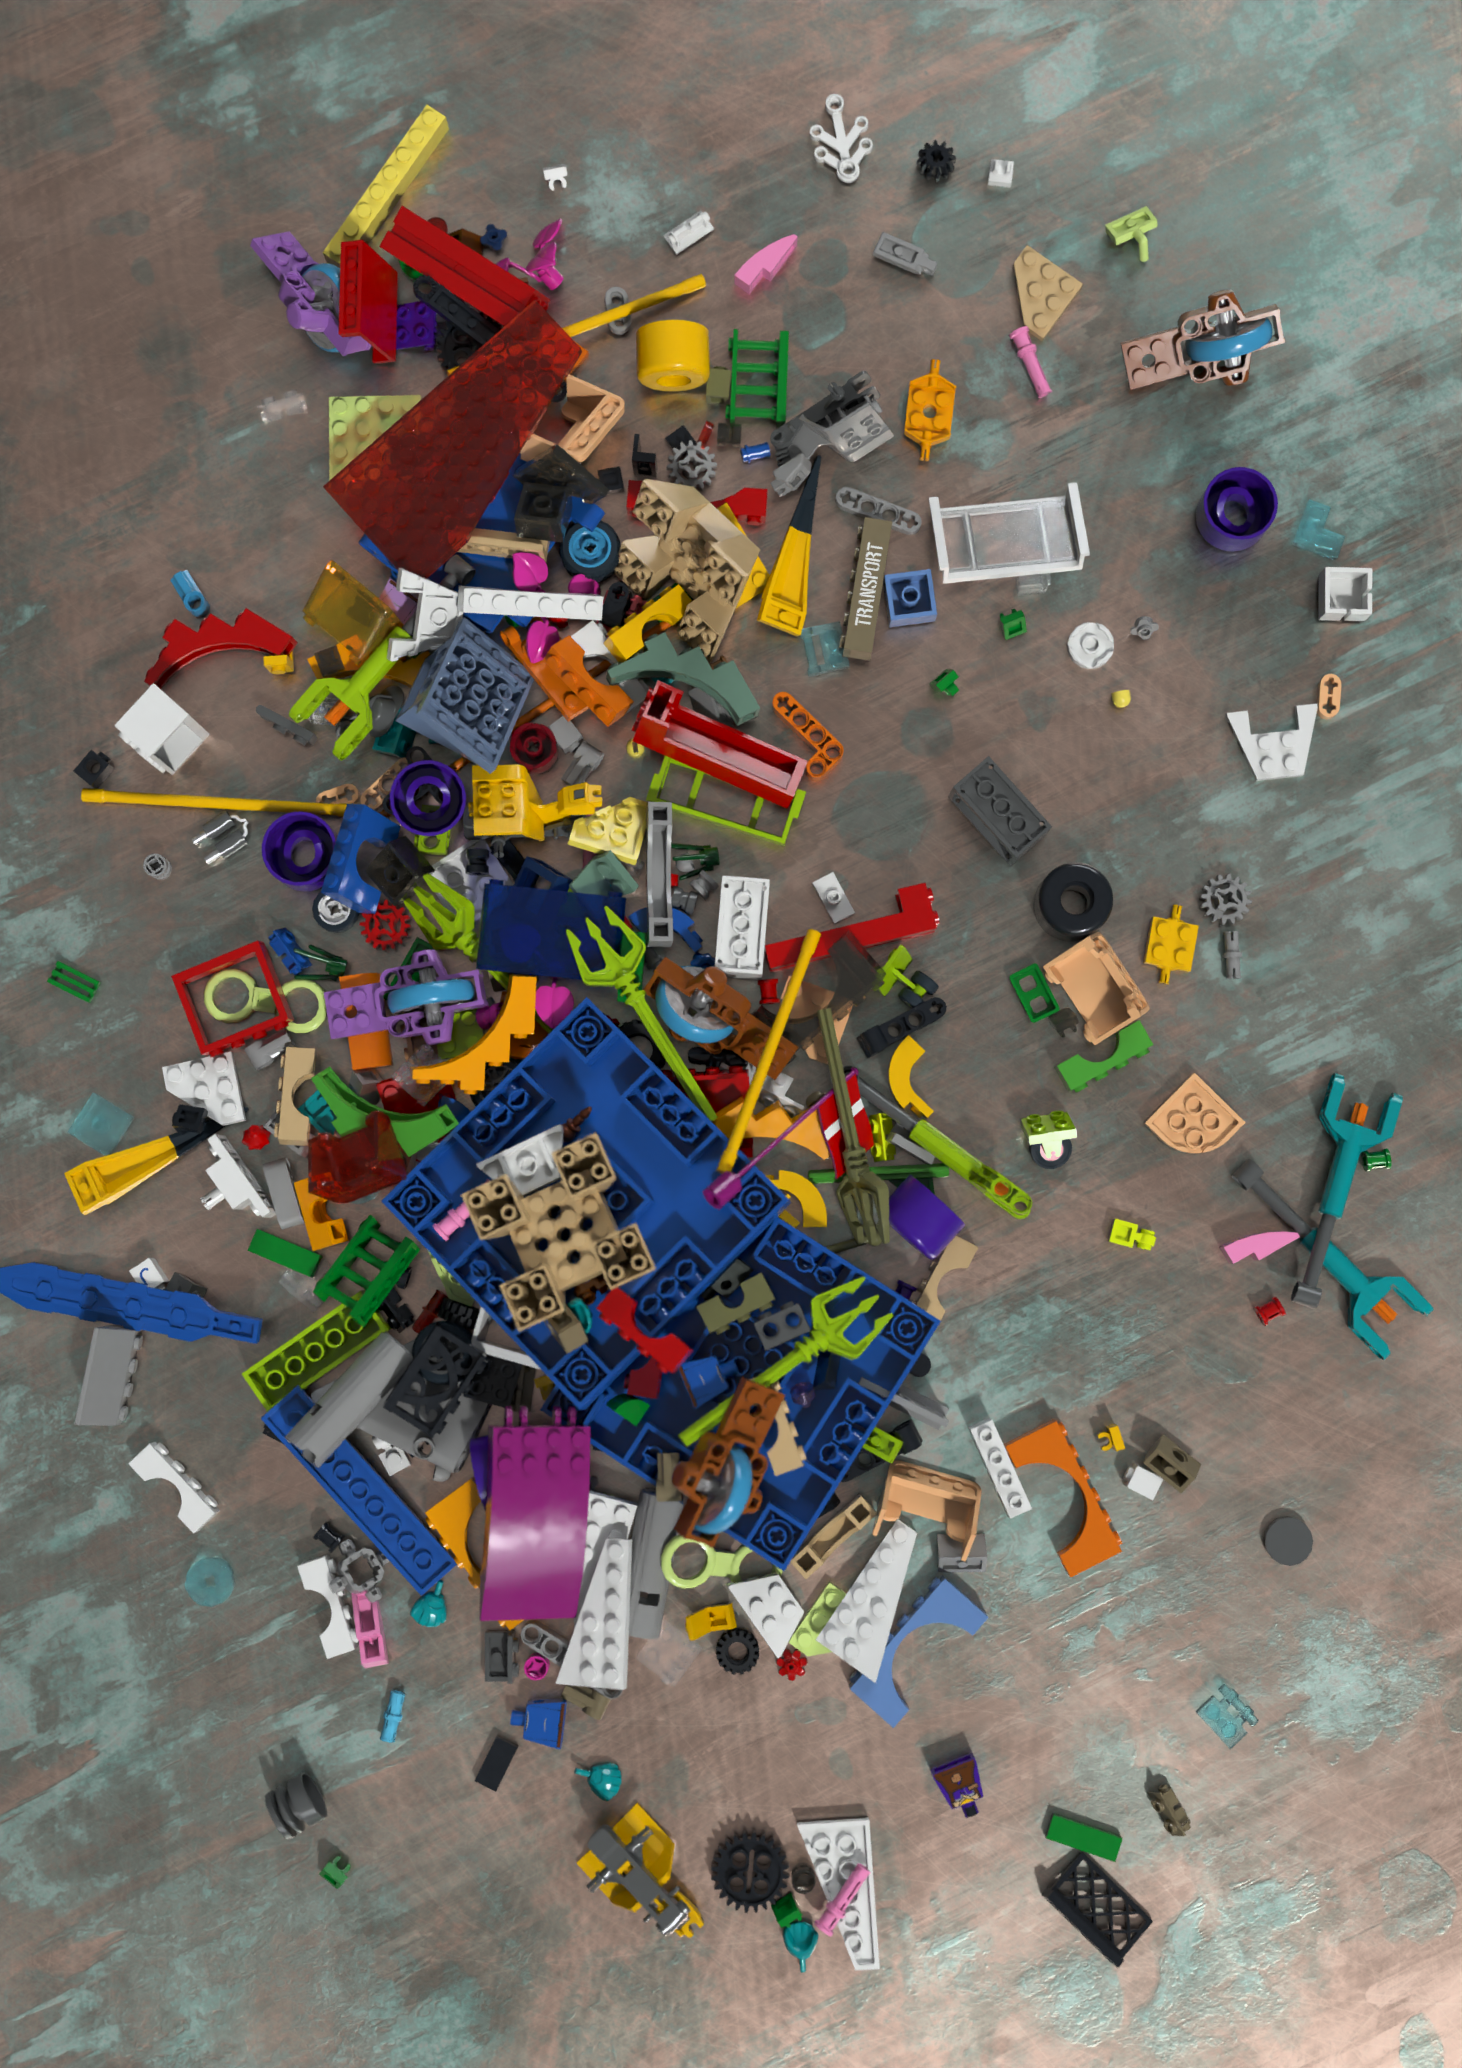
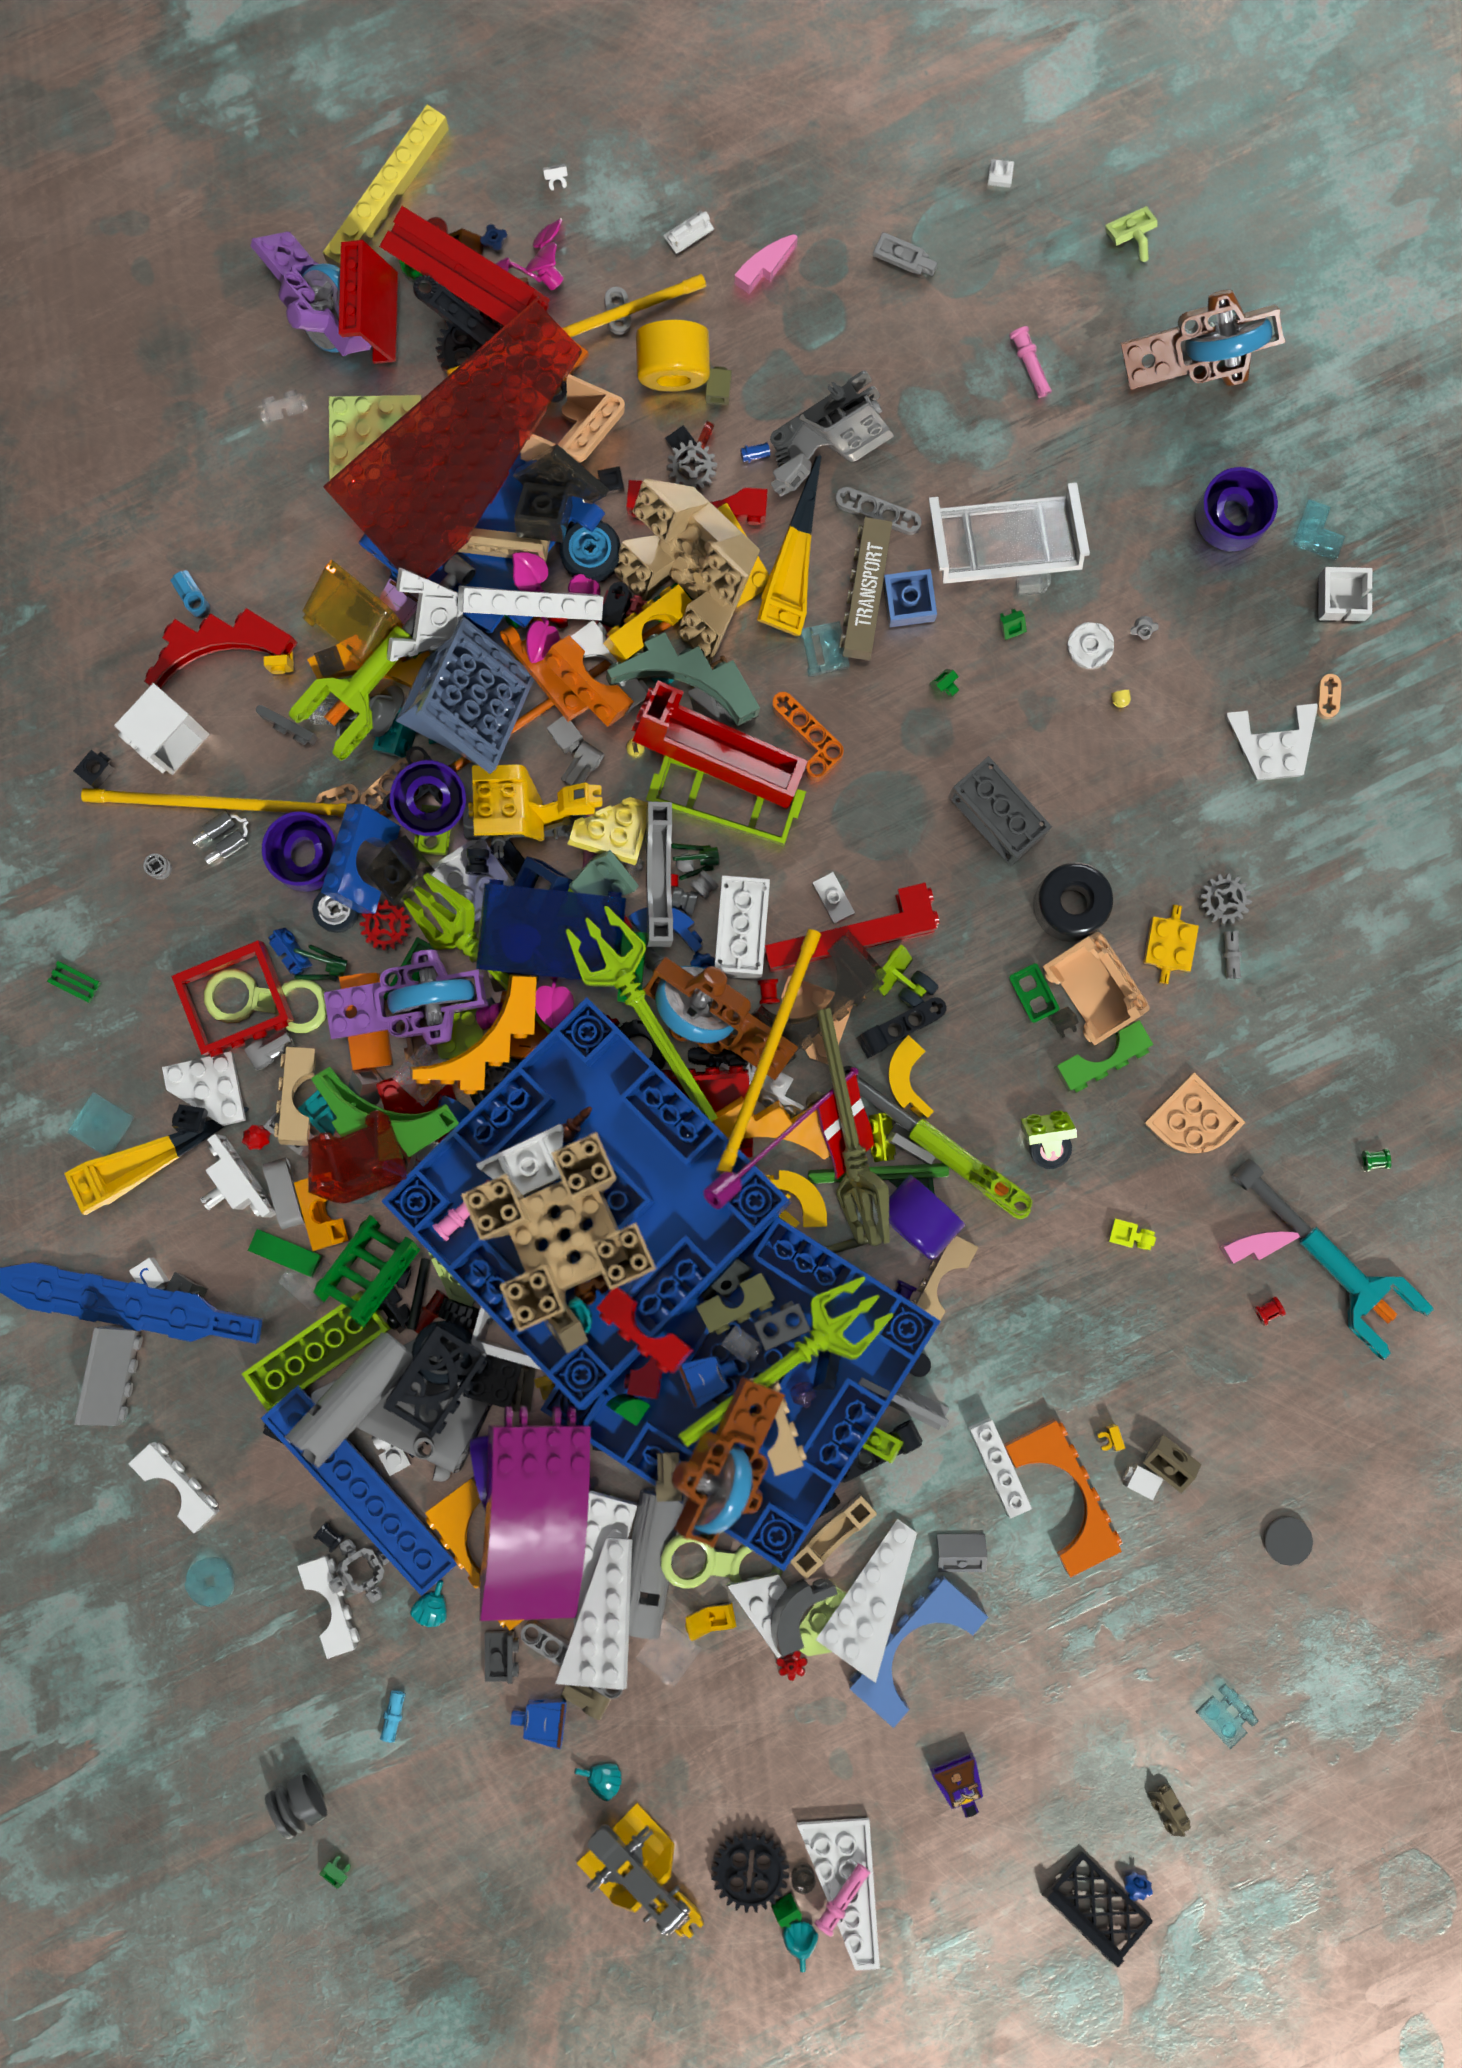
(369, 1631): bright pink slope -> none
(415, 326): dark purple hinge -> none
(418, 1294): none -> pearl dark grey bar
(496, 1763): black tile -> none
(534, 1669): dark pink wheel -> none
(536, 735): dark red brick -> none
(643, 463): black panel -> none
(724, 433): clear smoke wheel -> none
(741, 1344): none -> clear brick
(748, 1661): black tyre -> none
(779, 368): green fence -> none
(790, 1608): none -> dark grey arch
(842, 142): white plant -> none
(933, 1497): light nougat windscreen -> none
(935, 393): light orange plate -> none
(936, 169): black gear -> none
(1042, 291): tan plate -> none
(1083, 1837): green tile -> none
(1138, 1886): none -> blue piece
(1350, 1141): teal piece -> none

